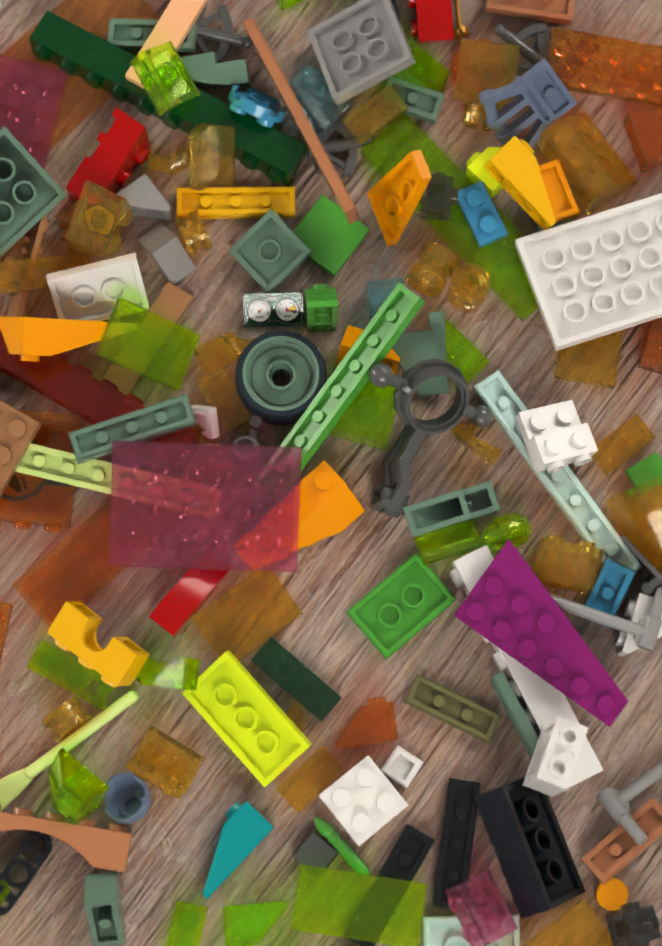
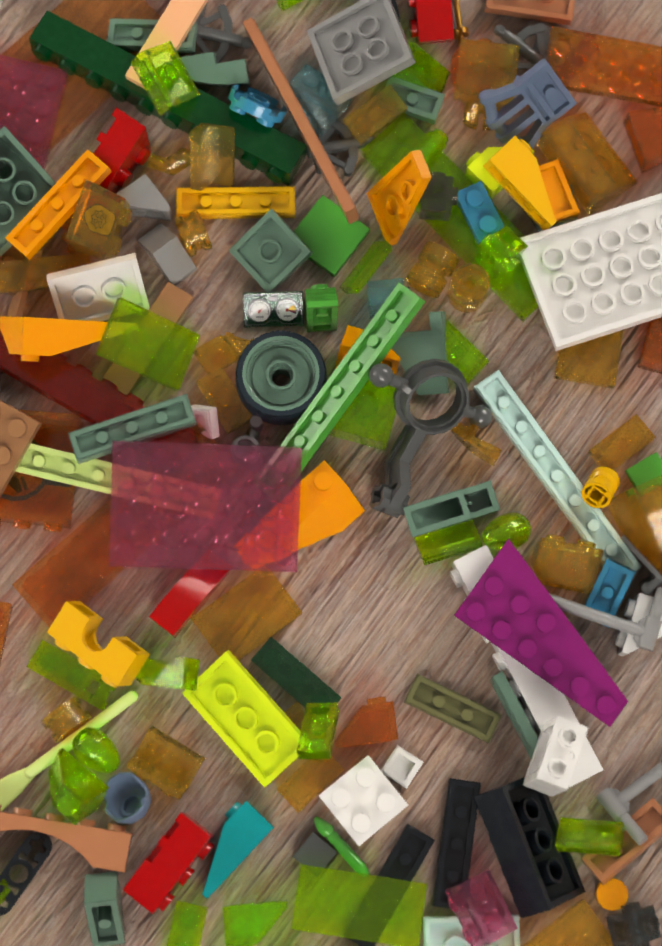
(56, 205): none -> light orange plate
(96, 750): none -> clear neon green animal
(169, 863): none -> red wedge
(318, 731): none -> clear neon green plate
(366, 267): none -> clear neon green tile
(401, 606): bright green tile -> none
(435, 141): none -> clear neon green pin
(500, 252): none -> clear neon green brick
(556, 437): white plate -> none
(590, 836): none -> clear neon green plate
(600, 487): none -> yellow wheel

